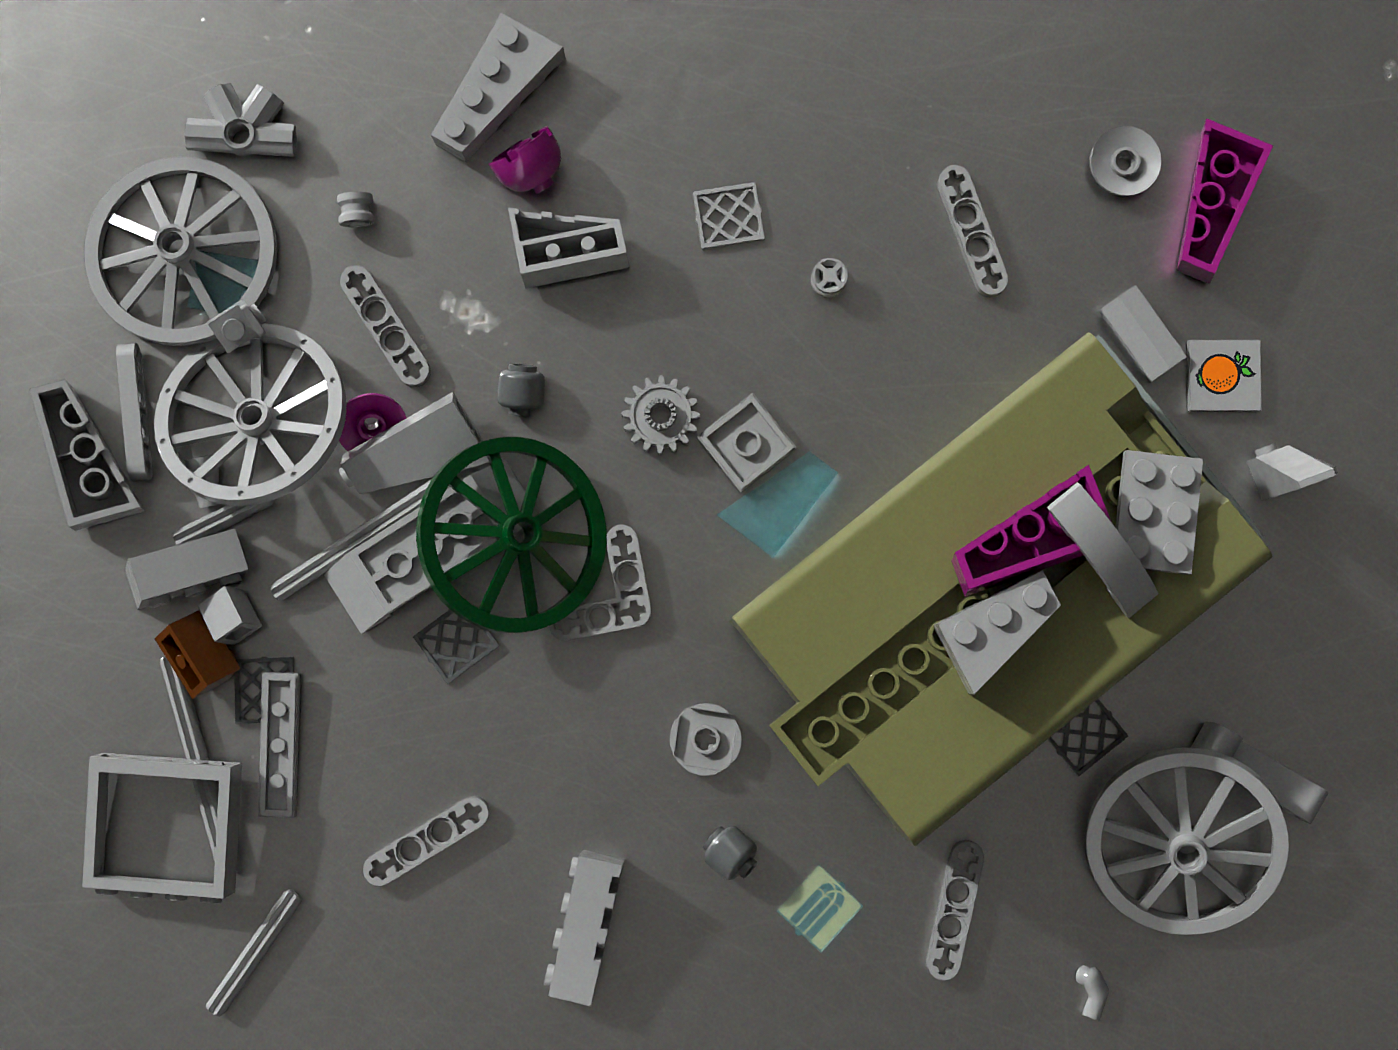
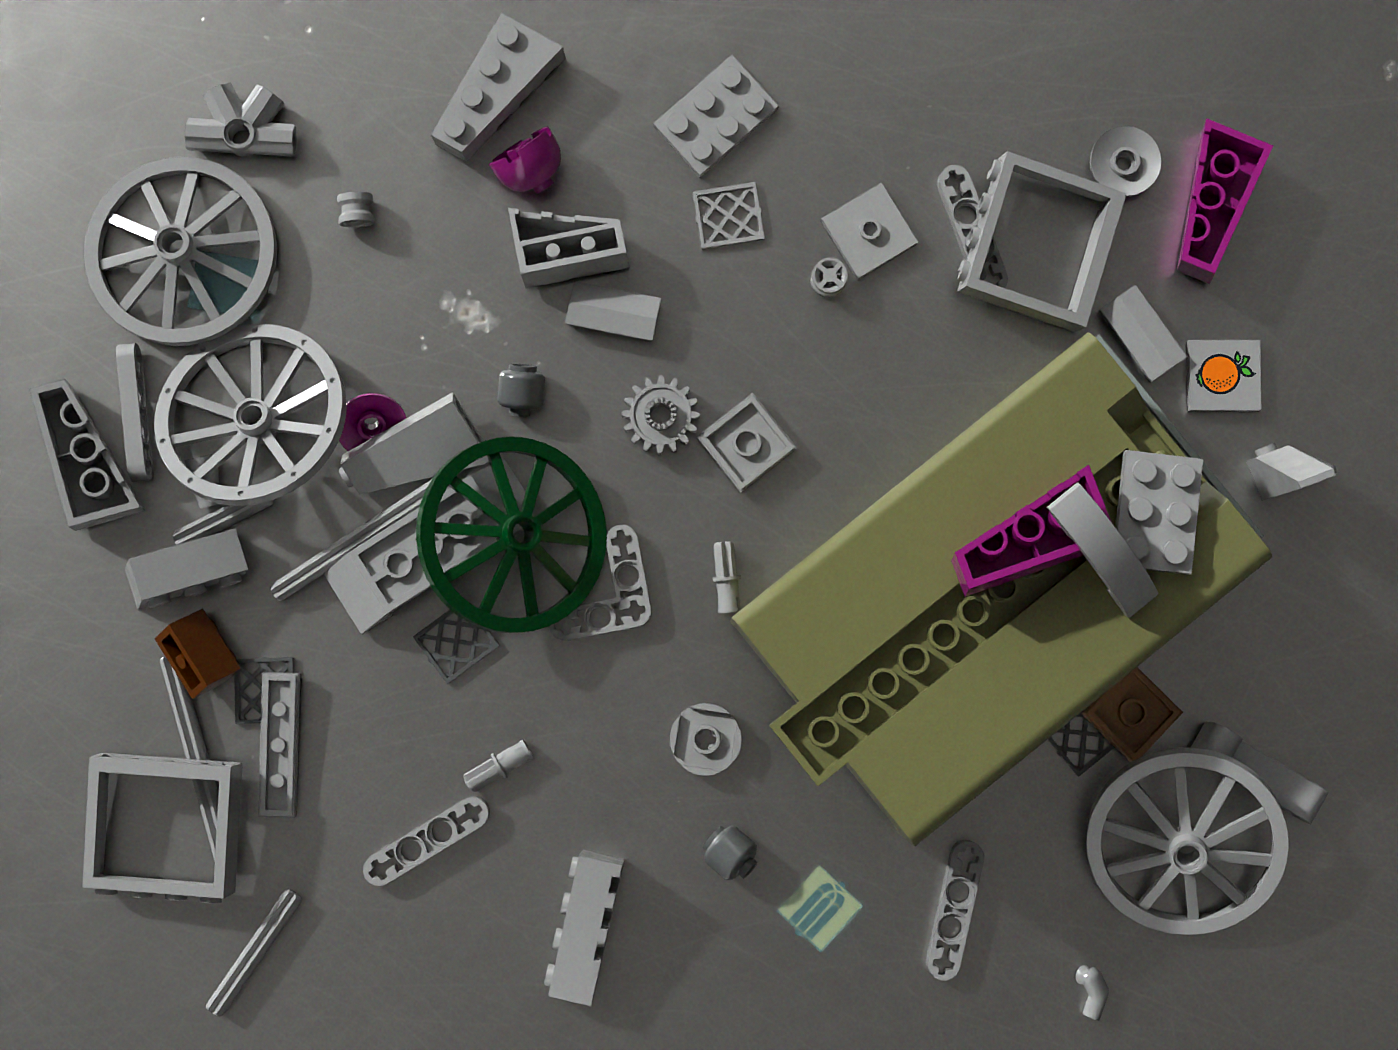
(229, 615): light grey brick -> none
(237, 325): light grey bracket -> none
(385, 326): light grey beam -> none
(498, 766): none -> light grey axle
(613, 310): none -> light grey piece
(715, 116): none -> light grey plate
(726, 577): none -> light grey axle
(779, 504): clear light blue wing -> none
(869, 231): none -> light grey plate
(995, 628): light grey wedge -> none
(1094, 259): none -> light grey window
(1132, 714): none -> medium nougat plate

